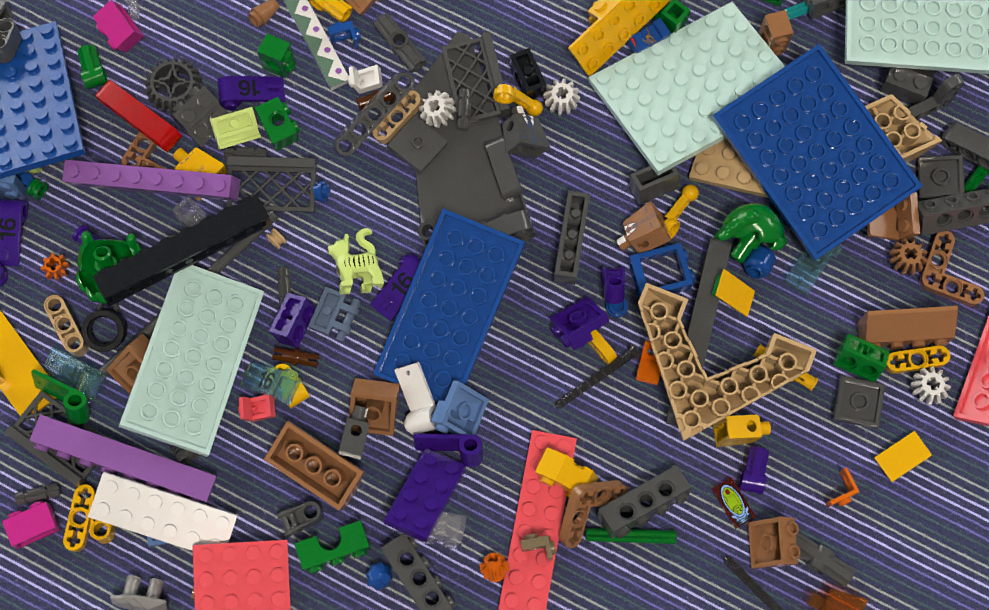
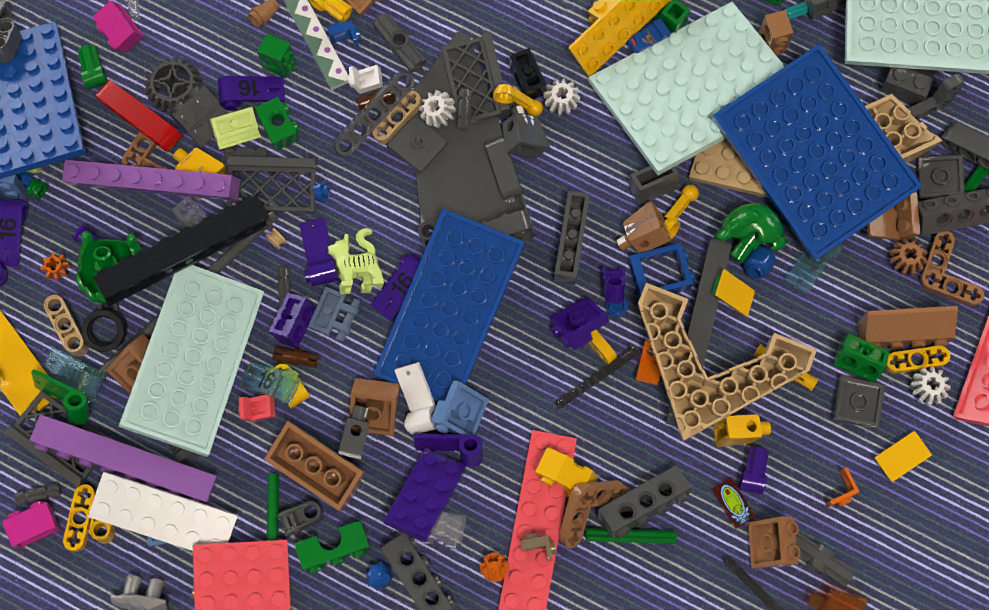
(272, 507): none -> green piece
(320, 263): none -> dark purple door

